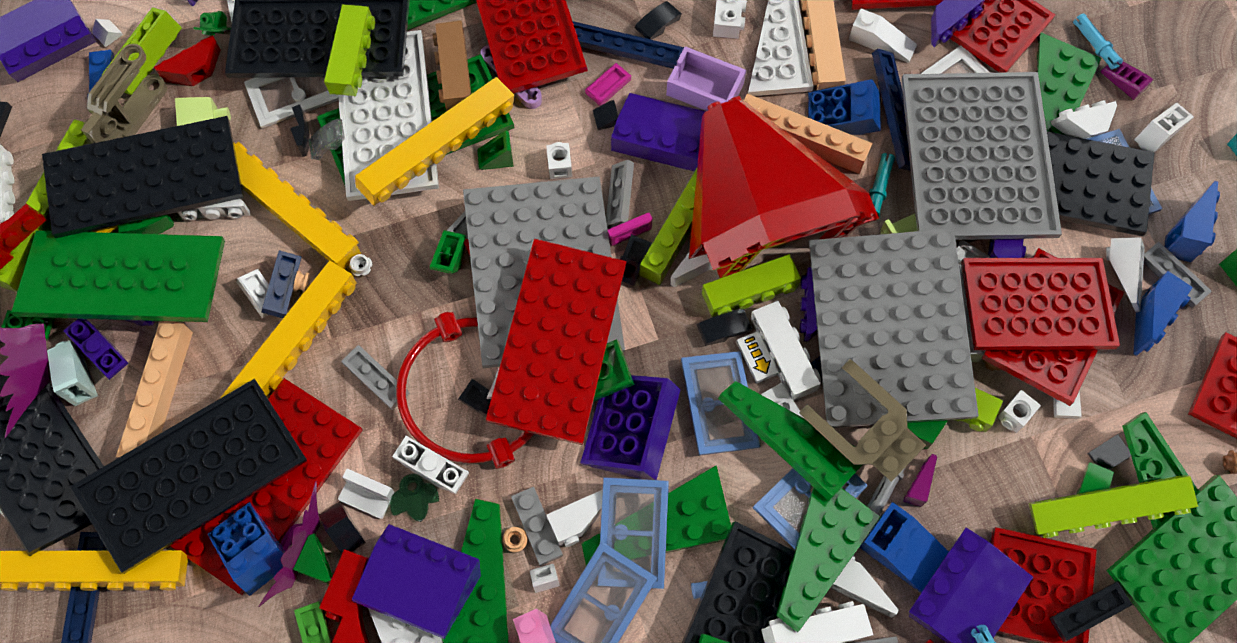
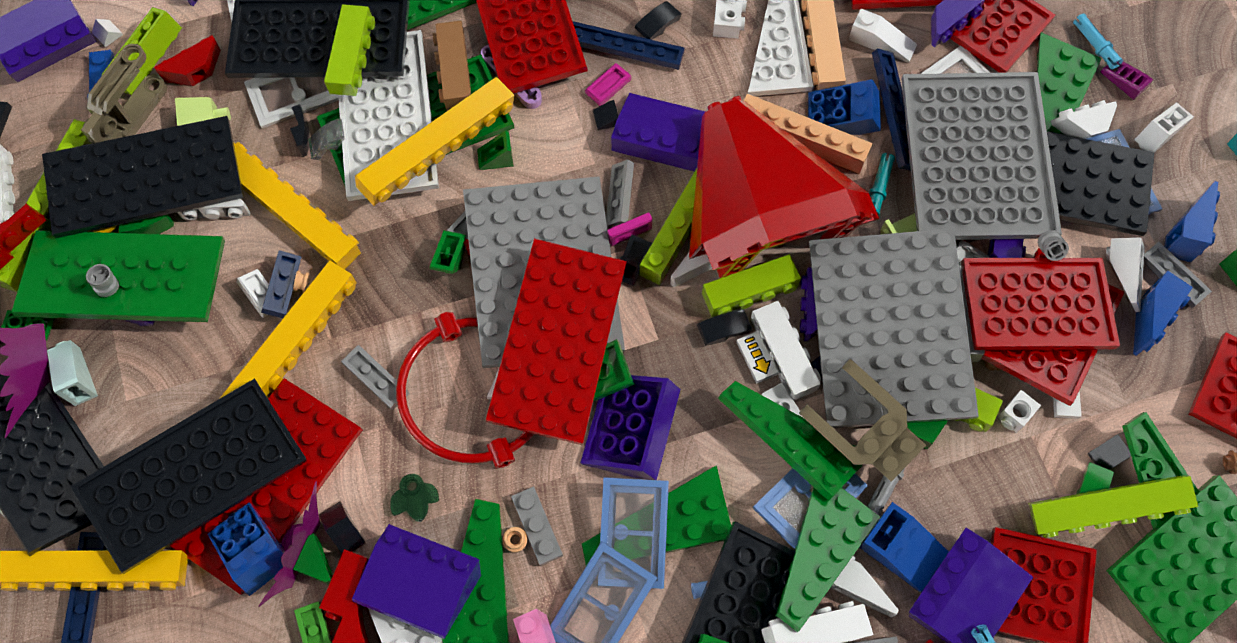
(96, 347): dark purple slope -> none
(102, 280): none -> light grey wheel
(156, 385): light nougat brick -> none
(213, 23): green hinge -> none
(356, 261): white plate -> none
(365, 494): white panel -> none
(430, 465): white slope -> none
(476, 397): black slope -> none
(544, 578): white slope -> none
(561, 168): white brick -> none
(575, 519): white slope -> none
(704, 79): lavender piece -> none
(714, 424): clear door -> none
(920, 488): magenta slope -> none
(1053, 245): none -> light grey wheel
(1090, 611): black plate -> none

